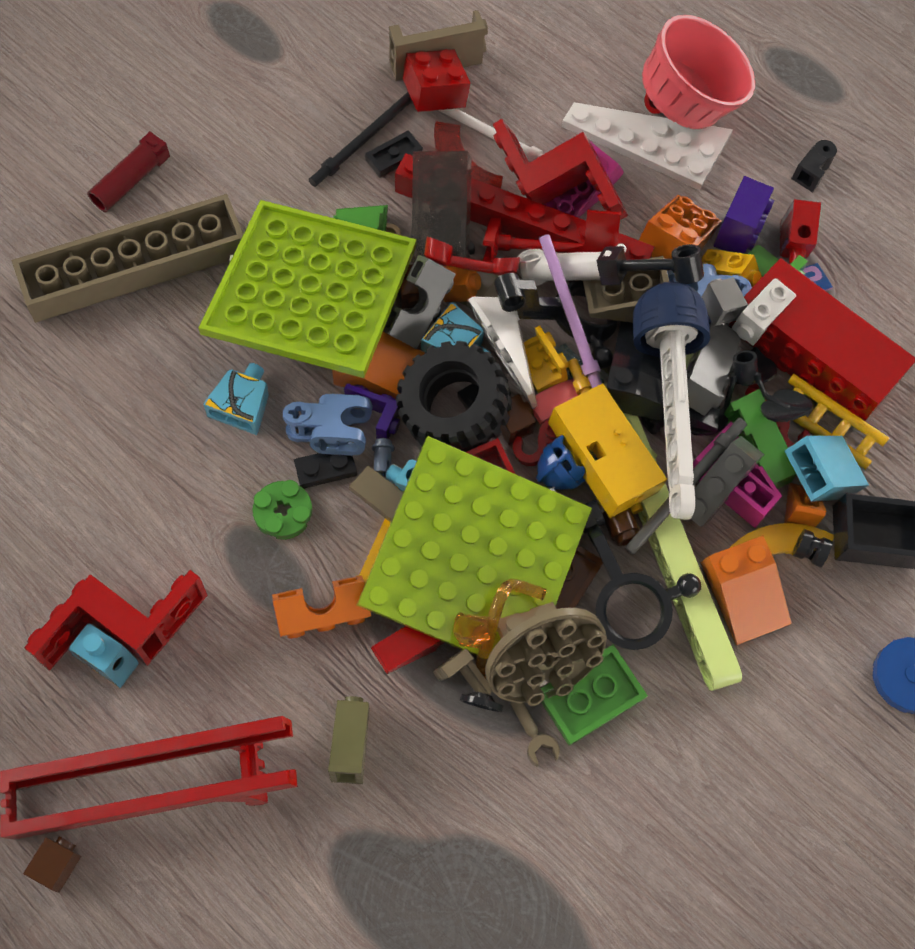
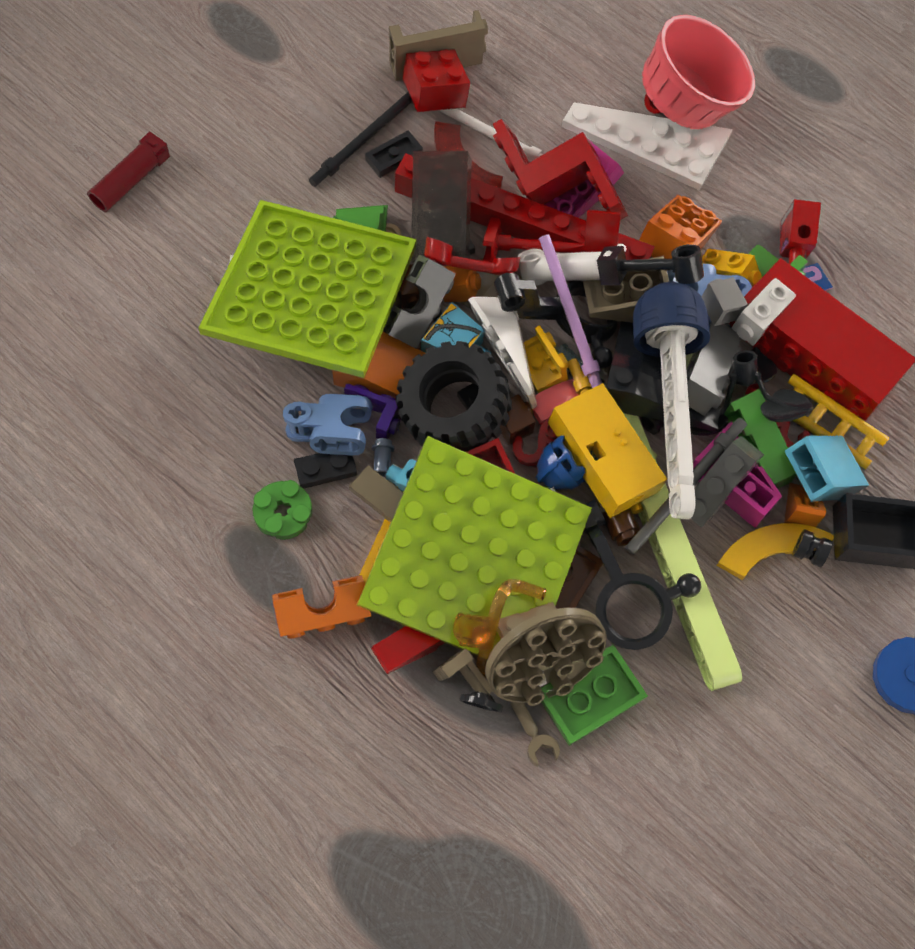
(53, 863): reddish brown brick -> none
(100, 606): red bracket -> none
(101, 652): medium azure torso -> none
(128, 258): dark tan brick -> none
(239, 399): medium azure torso -> none
(251, 788): red piece -> none
(349, 741): olive slope -> none
(745, 216): dark purple brick -> none
(748, 589): orange slope -> none
(813, 165): black leg -> none

